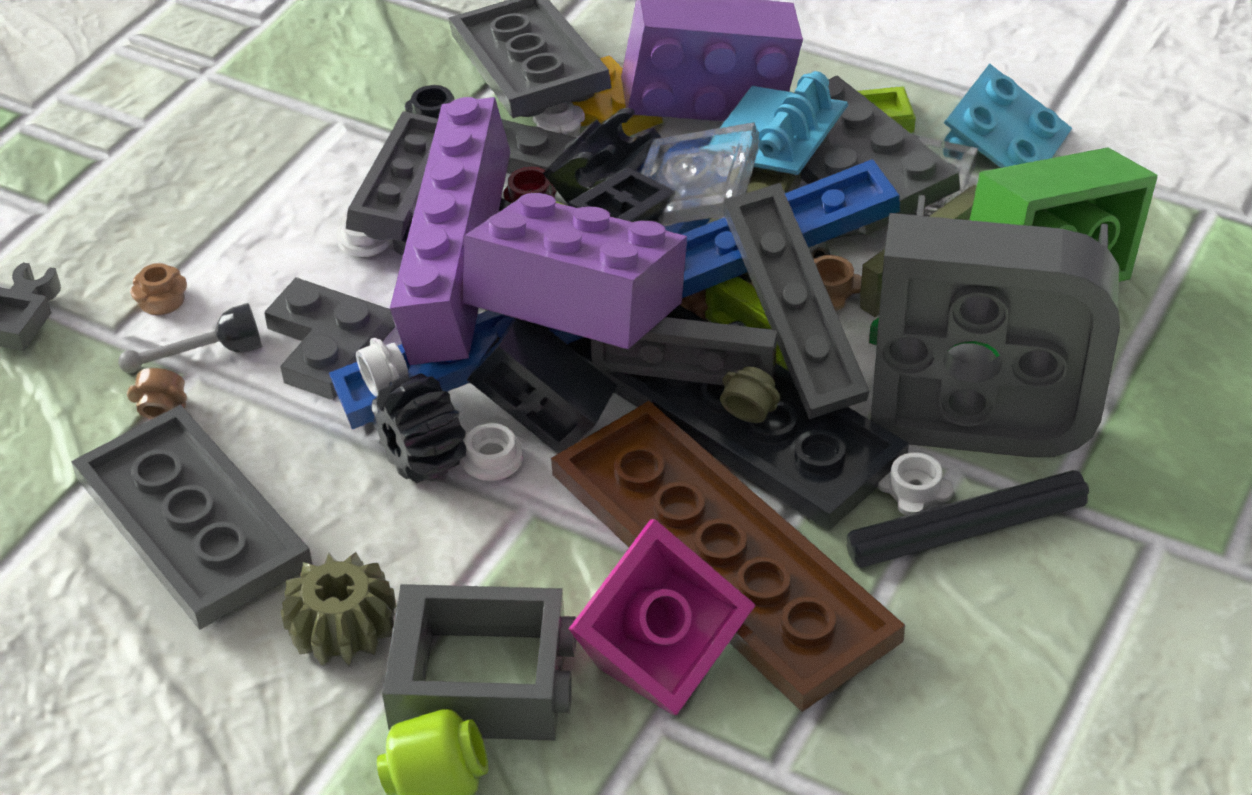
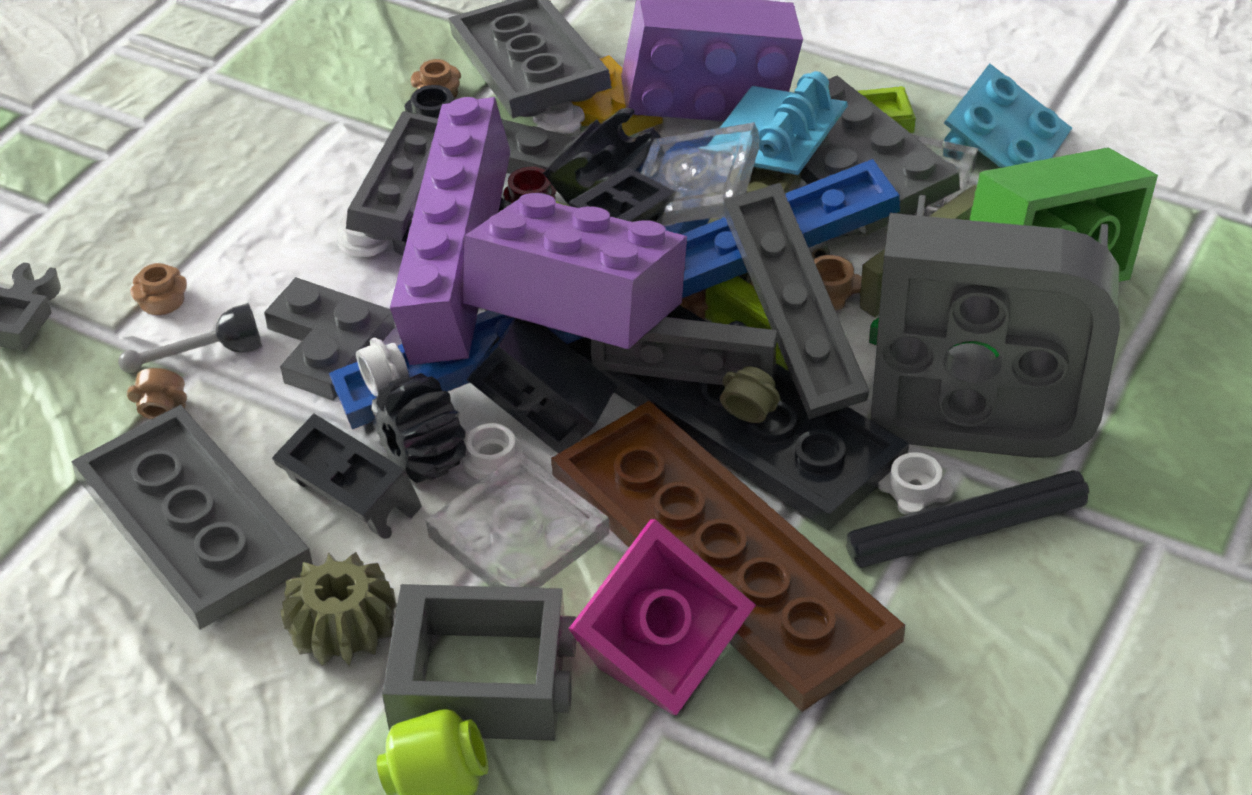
(348, 473): none -> black hinge
(437, 73): none -> medium nougat plate
(518, 526): none -> clear plate

